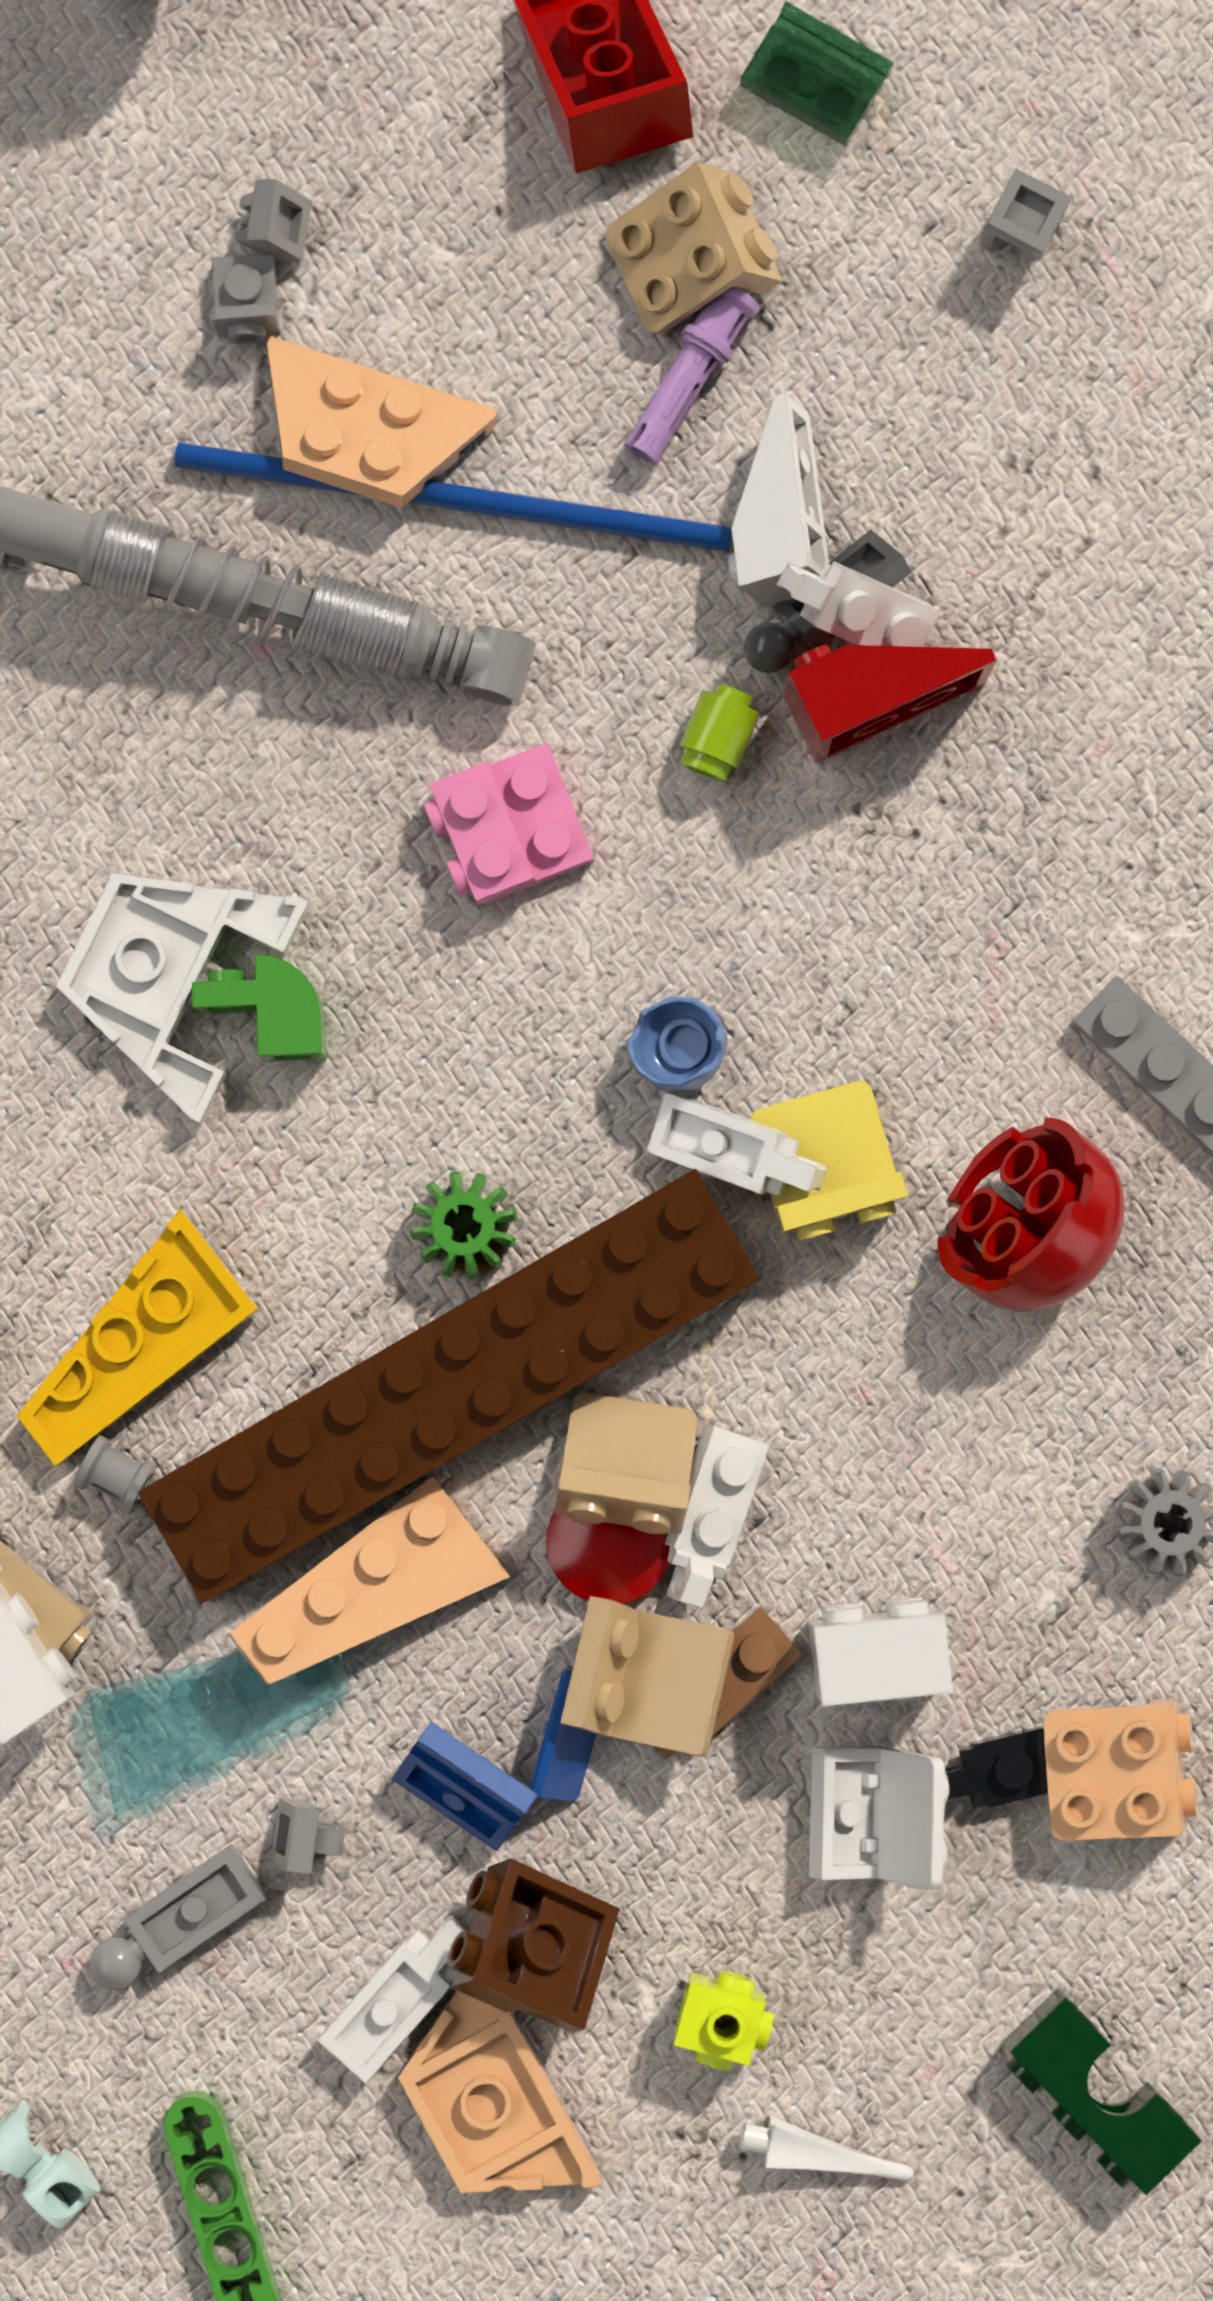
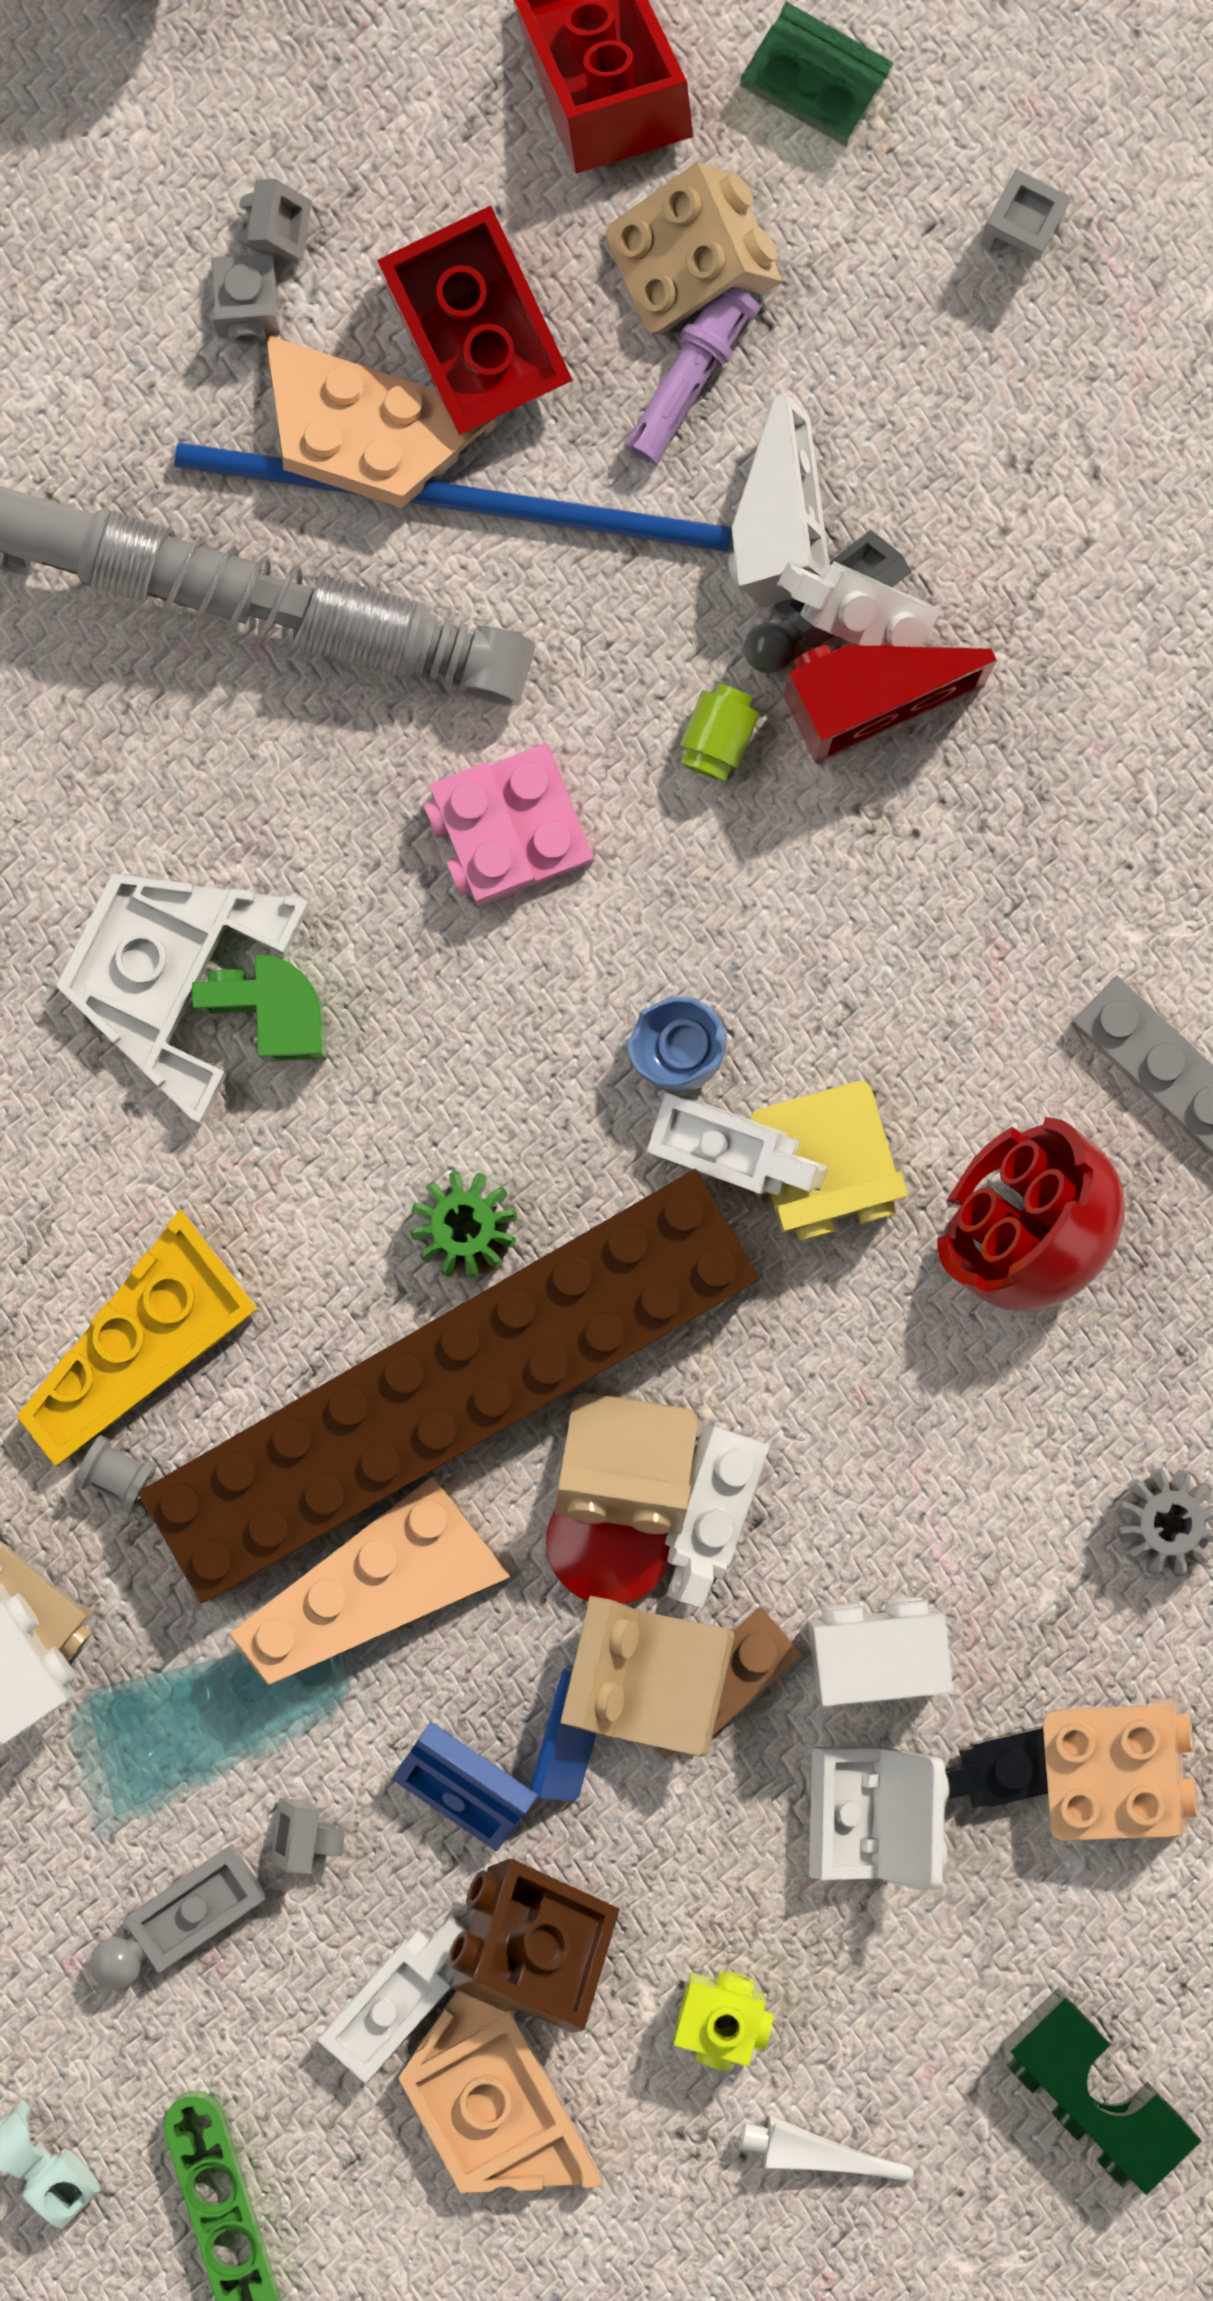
(473, 320): none -> red slope

